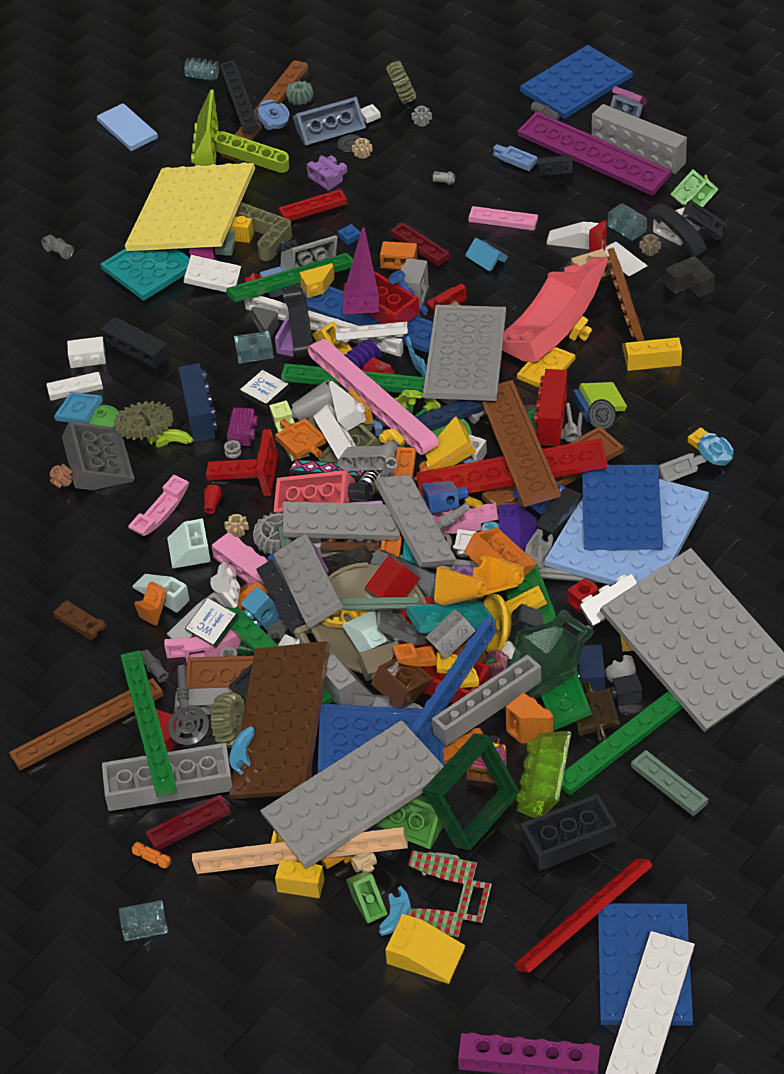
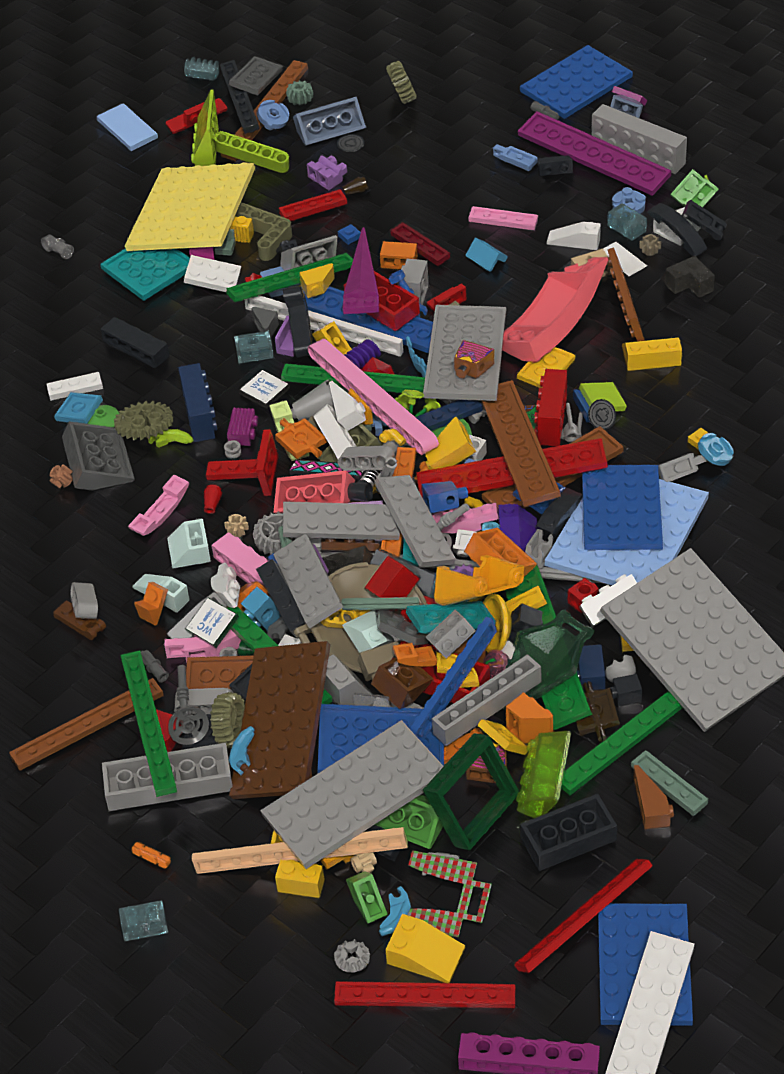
(84, 600): none -> light grey beam
(86, 352): white brick -> none
(188, 822): dark red plate -> none
(190, 117): none -> red bracket
(256, 75): none -> dark grey tile
(352, 964): none -> light grey gear
(355, 186): none -> dark brown cone
(362, 148): tan gear -> none
(364, 332): white plate -> none
(370, 113): white plate -> none
(421, 116): light grey gear -> none
(425, 994): none -> red tile
(444, 177): light grey pin -> none
(472, 359): none -> dark orange torso
(503, 736): none -> yellow tile
(581, 330): yellow tile -> none
(597, 237): red slope -> none
(630, 198): none -> medium blue plate
(652, 801): none -> dark orange slope

